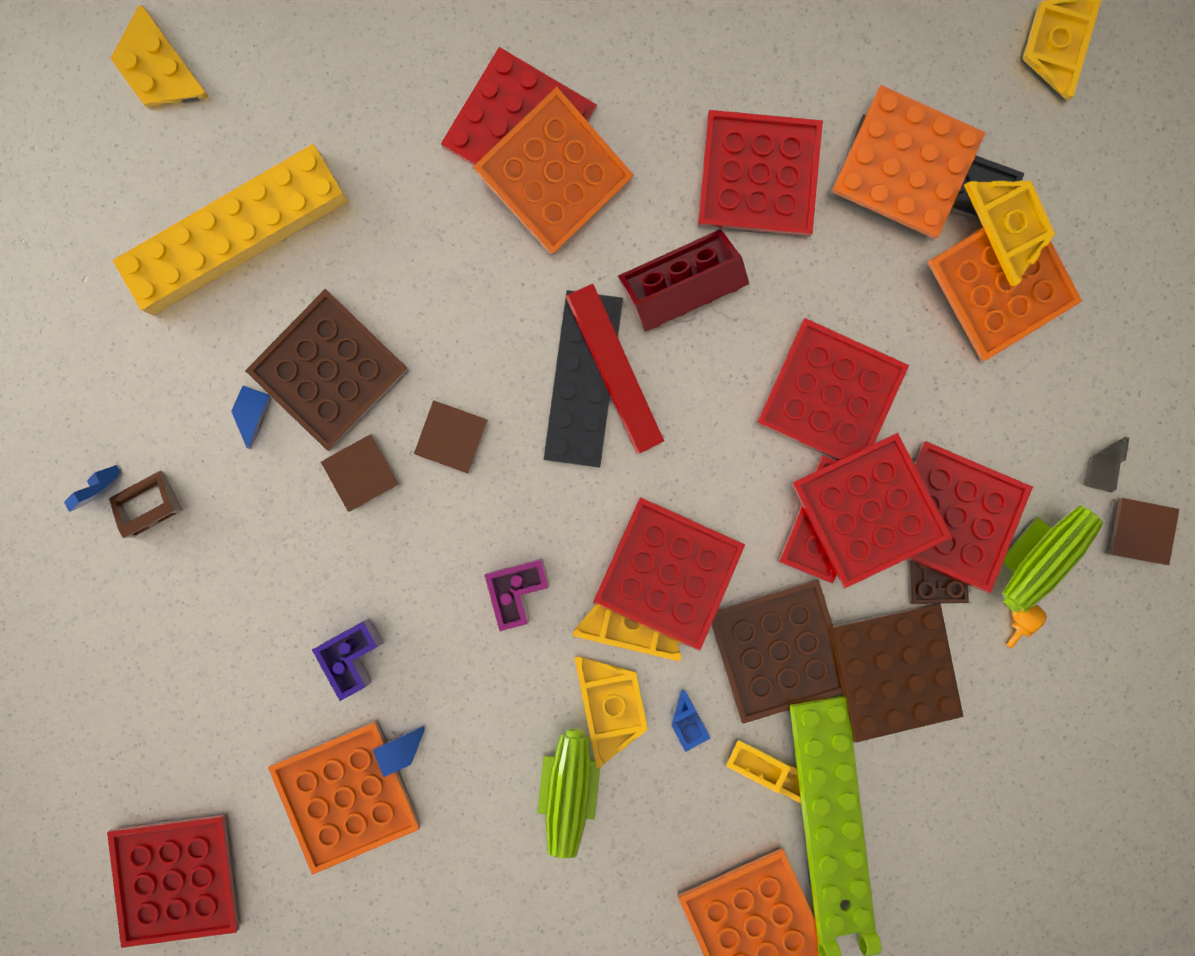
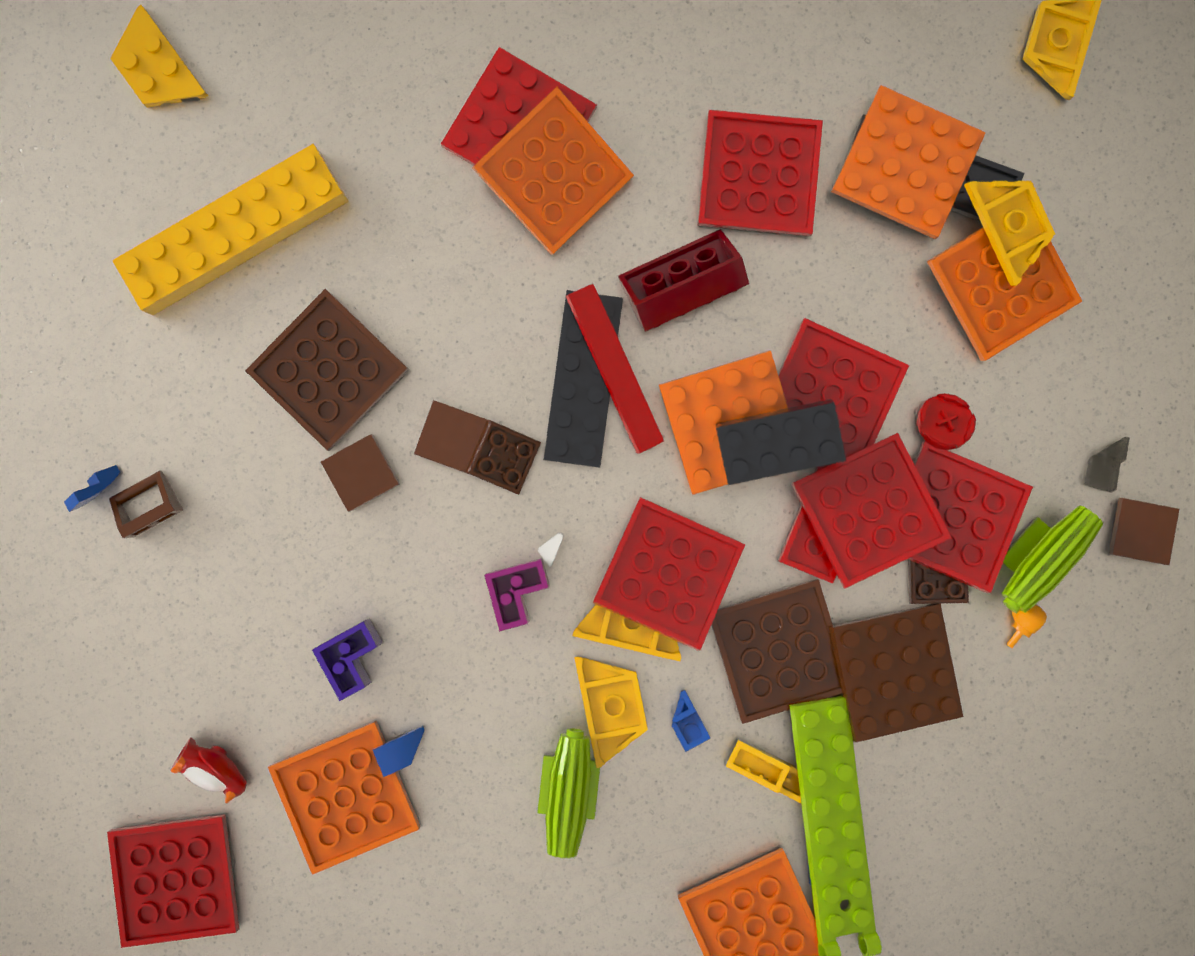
(210, 769): none -> red animal
(248, 413): blue slope -> none
(503, 457): none -> reddish brown tile
(550, 548): none -> white slope
(714, 397): none -> orange plate
(780, 442): none -> black brick
(946, 421): none -> red tile

